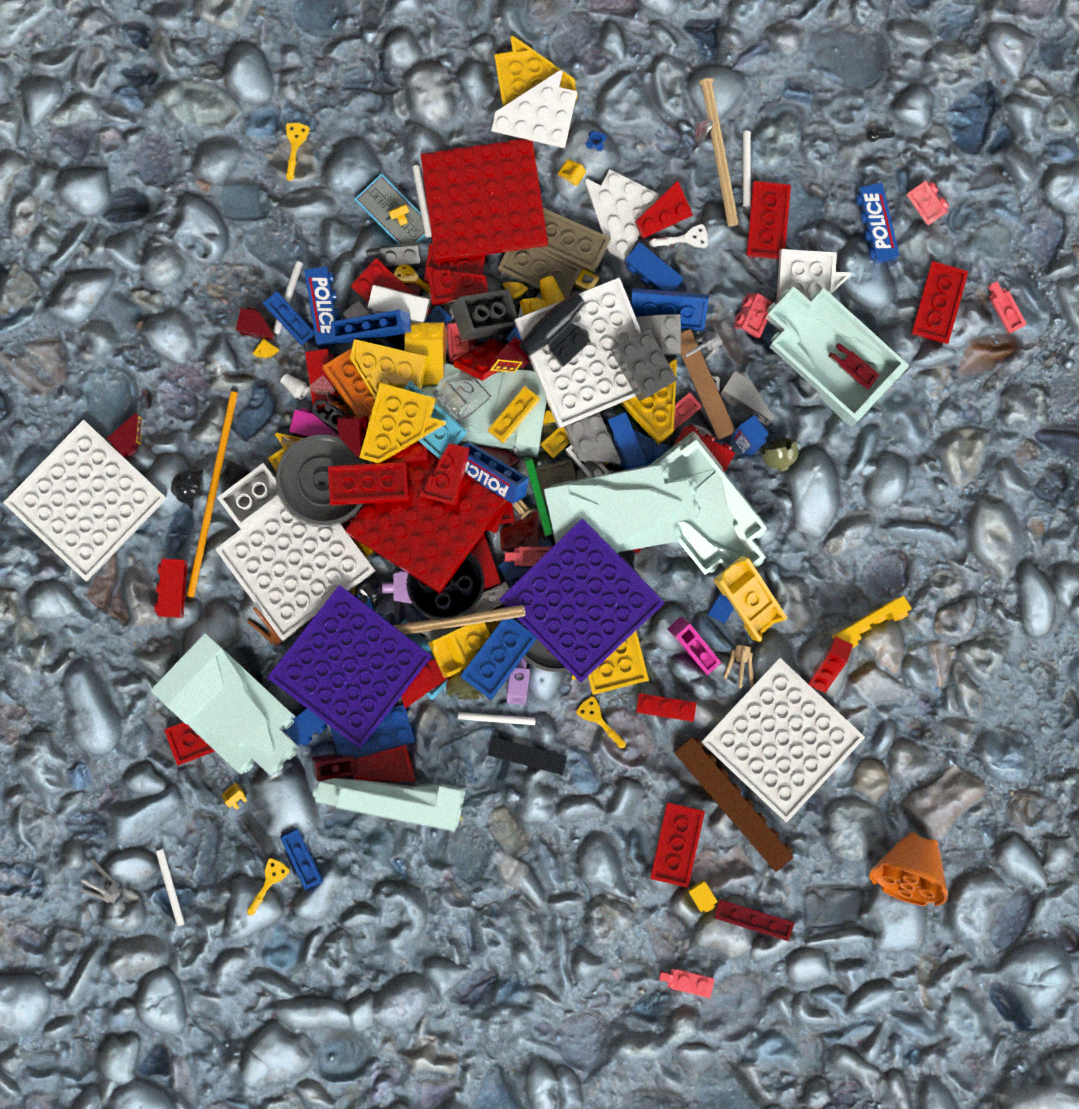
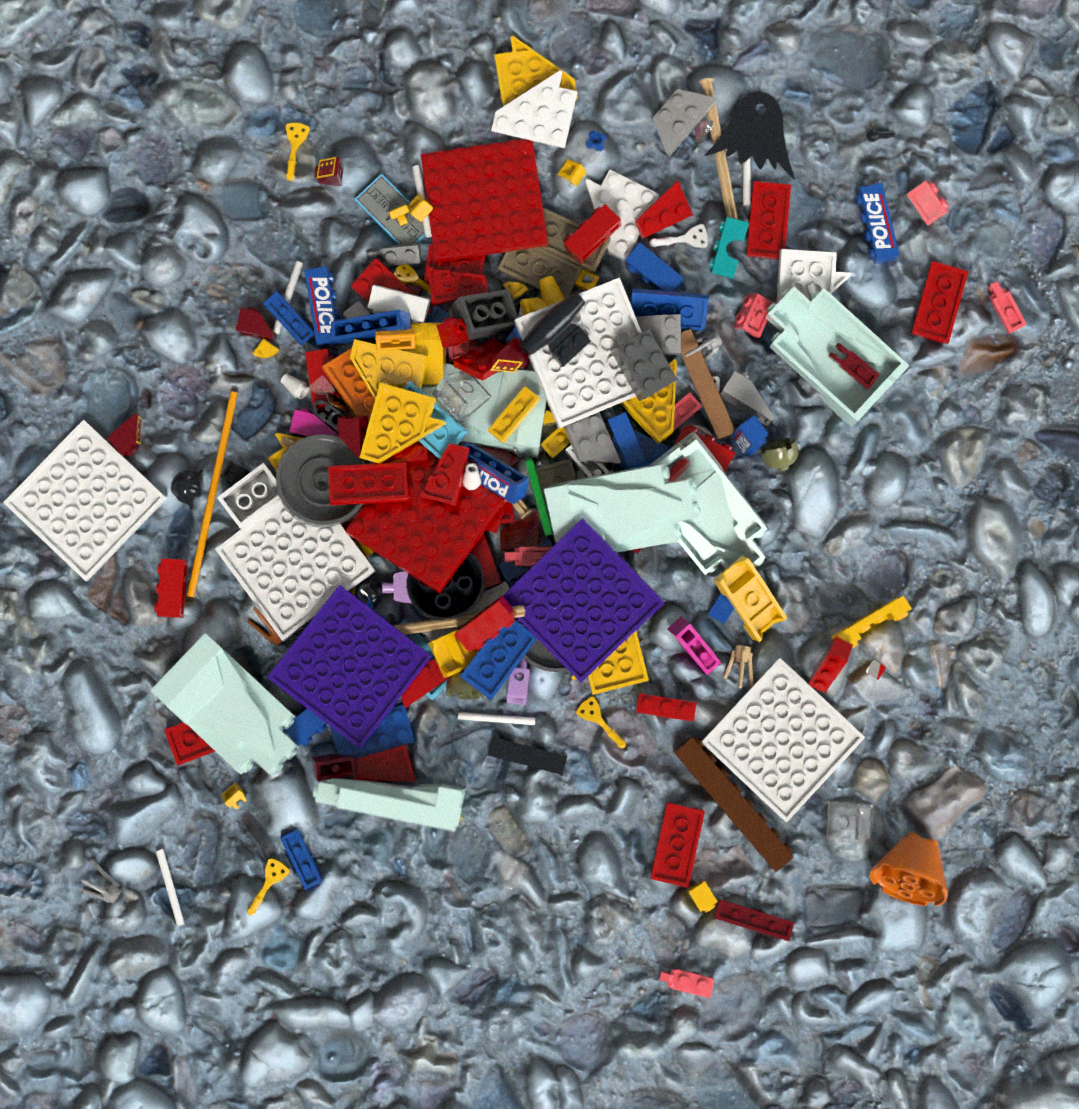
(329, 171): none -> dark red slope
(395, 337): none -> light orange tile
(419, 207): none -> yellow slope
(452, 332): none -> red brick
(471, 477): none -> white cone
(486, 624): none -> red brick
(592, 233): none -> red brick
(677, 469): none -> red tile
(680, 117): none -> light grey wing
(731, 231): none -> teal arch
(756, 133): none -> black piece
(849, 822): none -> clear slope
(875, 669): none -> light grey sticker

